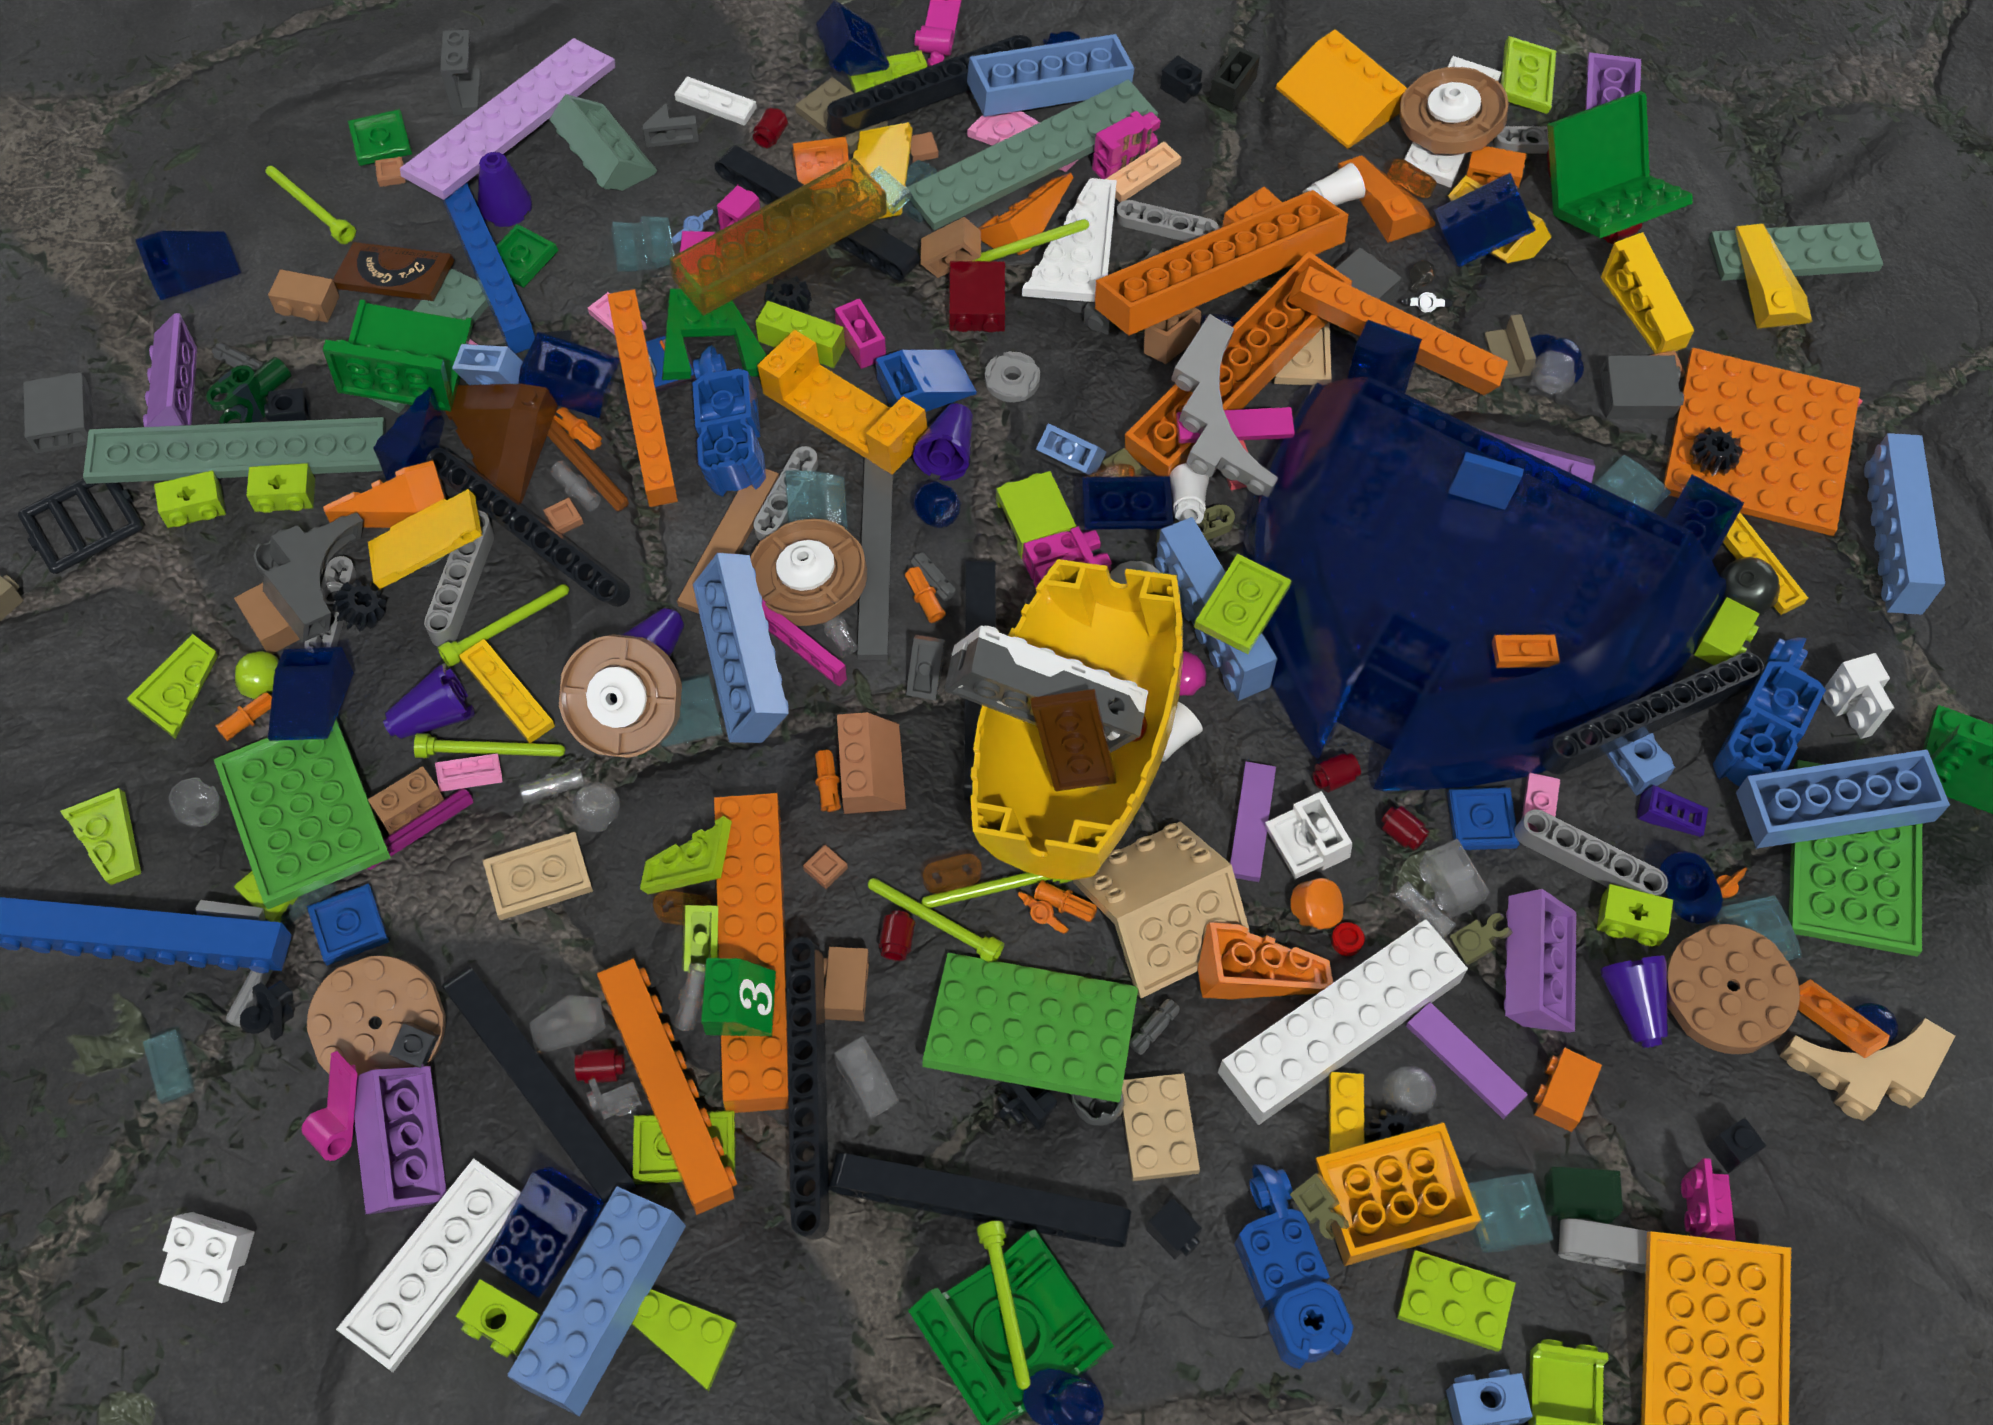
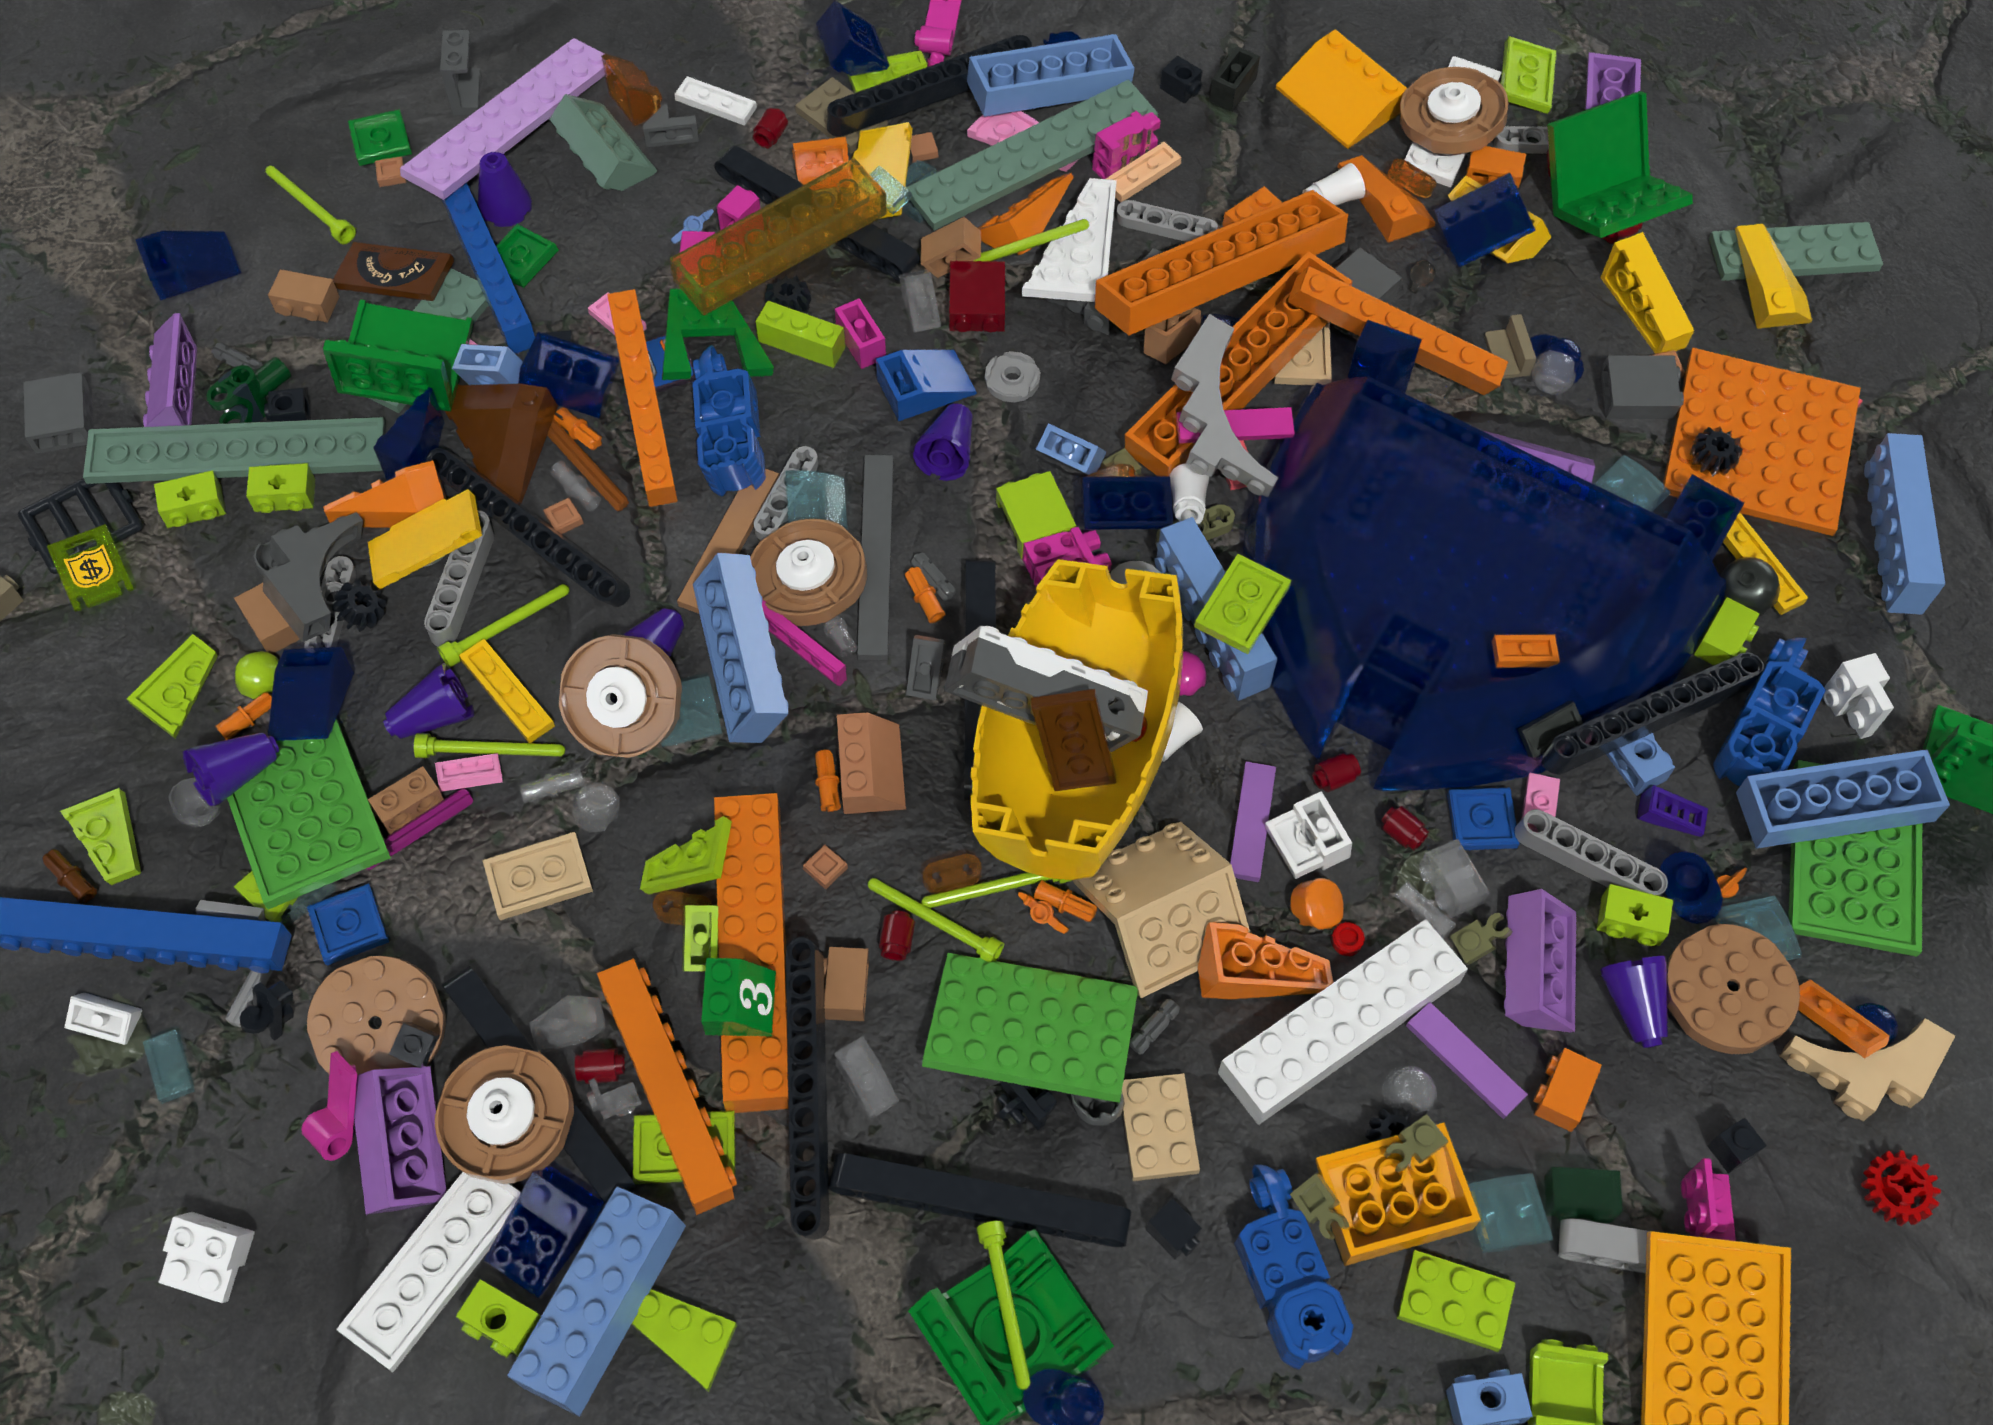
(69, 876): none -> reddish brown axle
(93, 571): none -> clear neon green container
(102, 1018): none -> white slope
(228, 764): none -> dark purple cone
(504, 1114): none -> medium nougat piece
(631, 89): none -> clear orange slope
(642, 244): clear light blue slope -> none
(691, 997): clear pin -> none
(839, 407): light orange plate -> none
(920, 300): none -> clear slope
(937, 504): clear blue hair -> none
(1346, 1111): yellow plate -> none
(1419, 1140): none -> olive plate
(1427, 302): piece -> none
(1485, 480): blue tile -> none
(1540, 732): none -> pearl dark grey tile
(1901, 1188): none -> red gear

